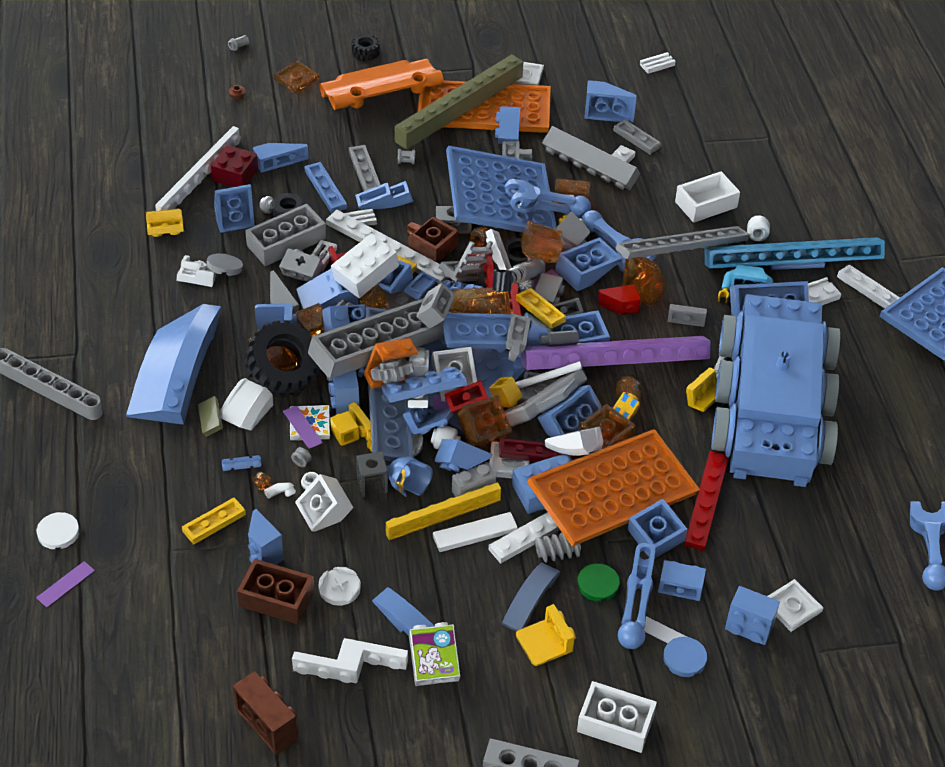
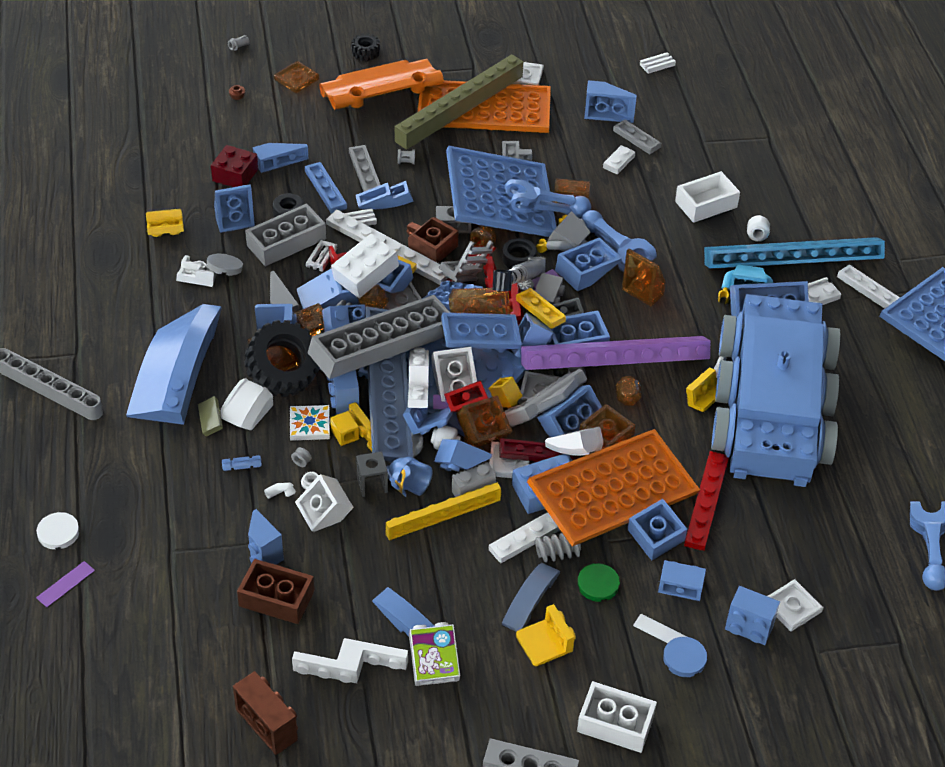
(197, 172): white plate -> none
(213, 520): yellow plate -> none
(261, 480): clear orange plate -> none
(266, 204): white plate -> none
(301, 265): light grey brick -> none
(302, 427): medium lavender sticker -> none
(339, 586): white tile -> none
(387, 351): orange panel -> none
(392, 370): light grey gear -> none
(420, 285): medium blue tile -> none
(423, 385): medium blue plate -> none
(435, 305): light grey brick -> none
(474, 532): white tile -> none
(499, 254): white plate -> none
(508, 124): medium blue brick -> none
(517, 335): light grey hinge -> none
(541, 242): clear orange brick -> none
(549, 375): white bar -> none
(560, 338): dark grey cylinder -> none
(590, 158): light grey brick -> none
(620, 299): red slope -> none
(627, 405): yellow brick -> none
(632, 634): medium blue piece -> none
(681, 242): light grey plate -> none
(687, 315): light grey panel -> none
(798, 266): medium blue bar -> none

